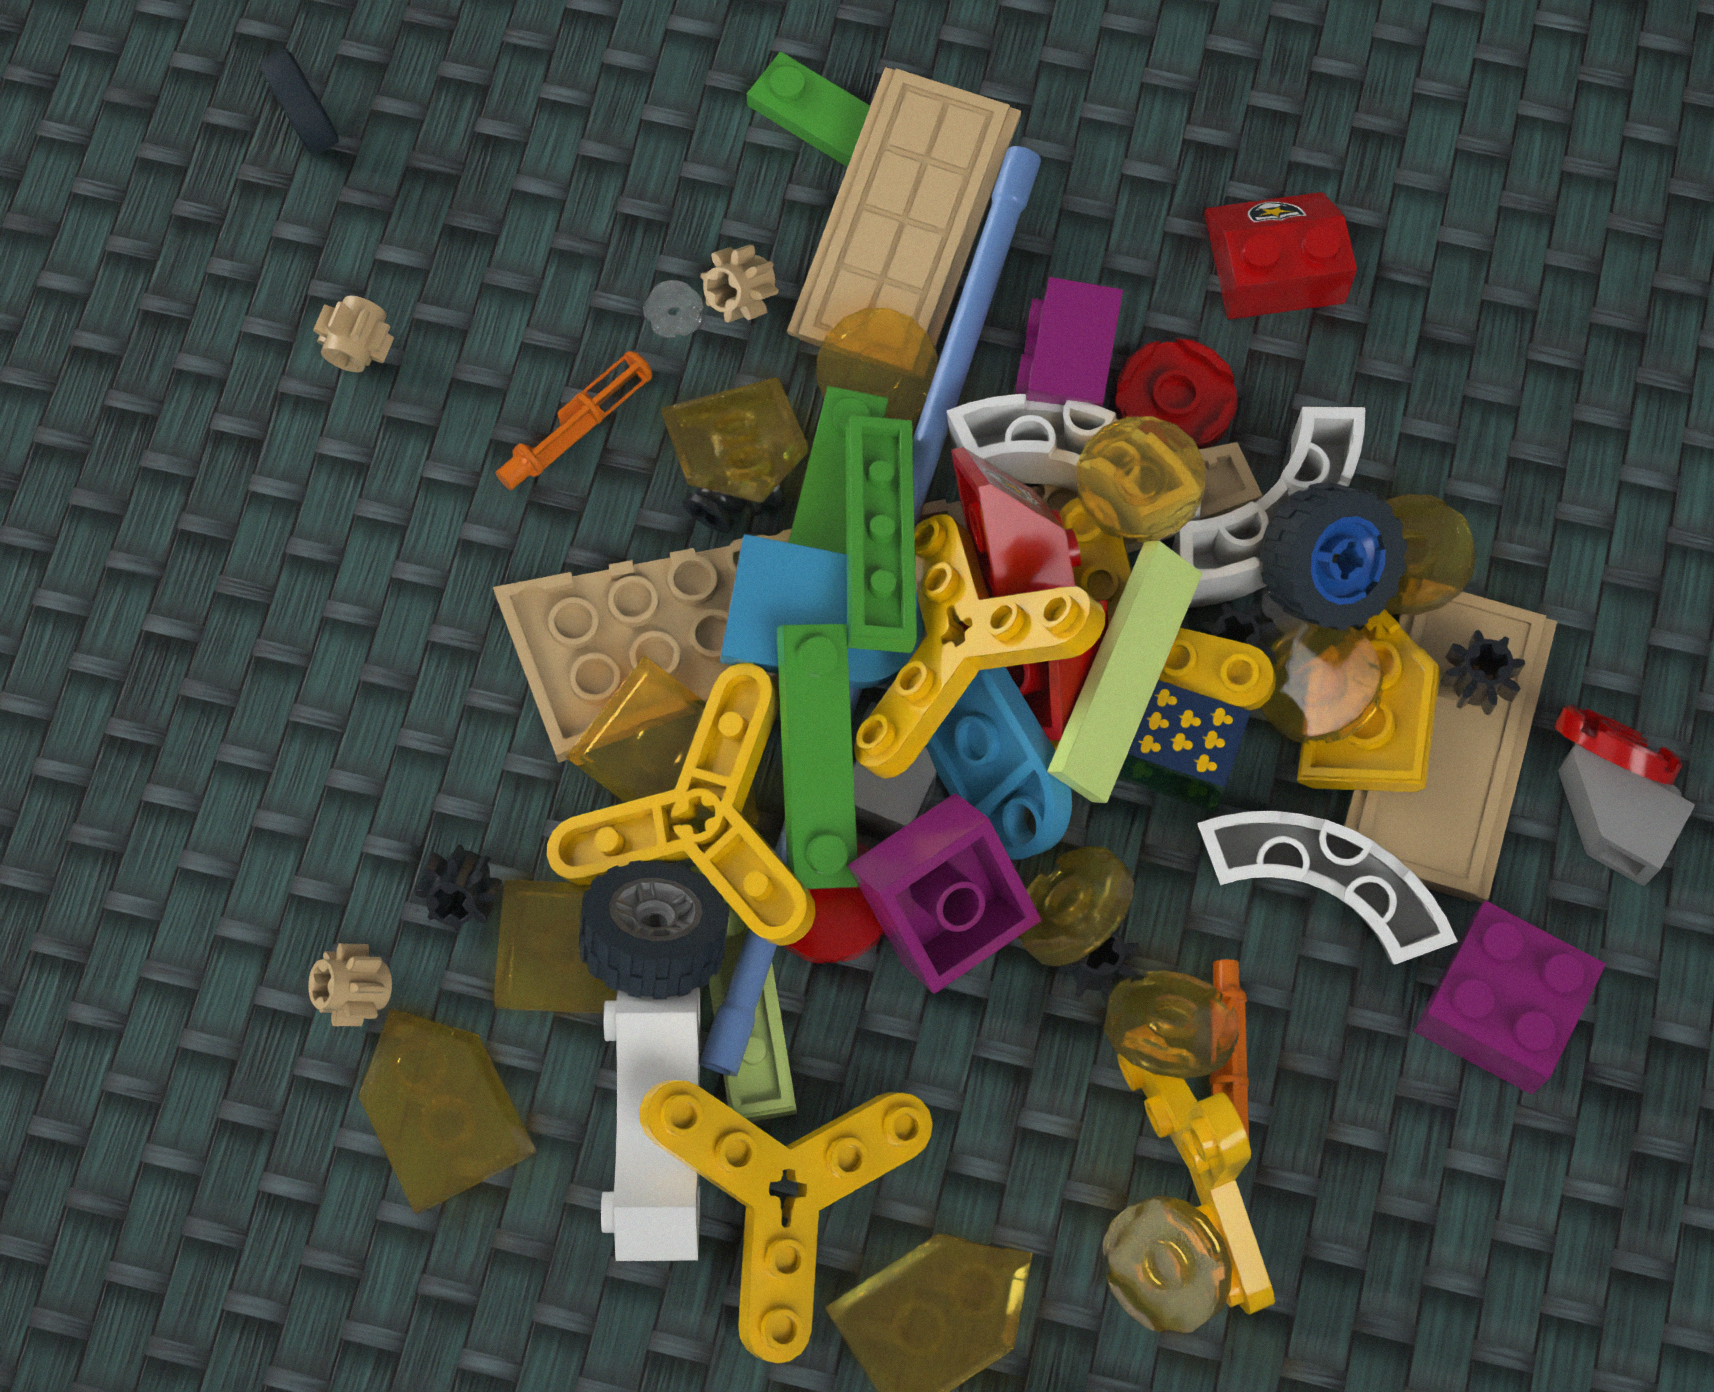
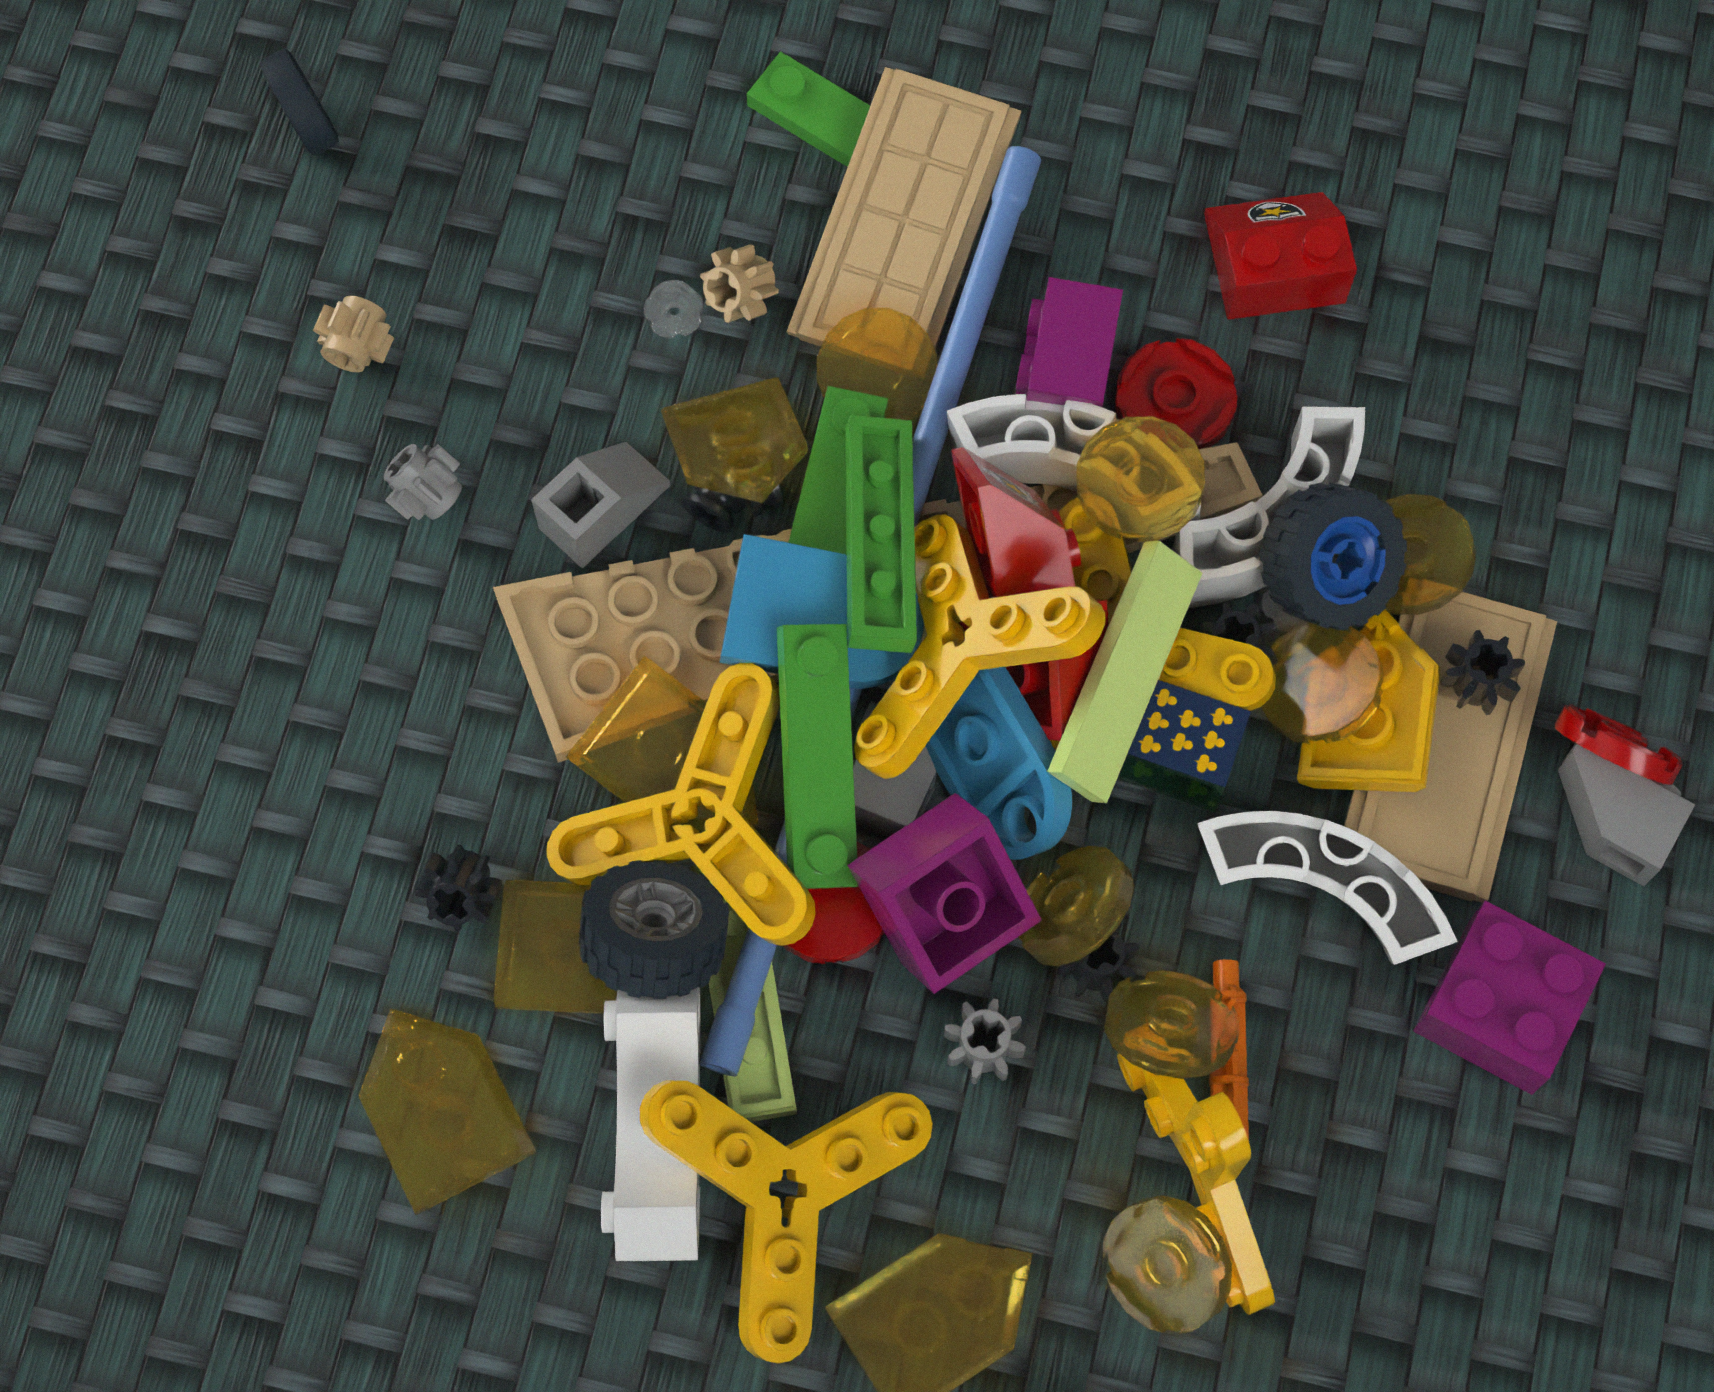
(350, 984): tan gear -> none
(422, 481): none -> light grey gear
(575, 421): orange piece -> none
(596, 500): none -> light grey slope
(979, 1058): none -> light grey gear

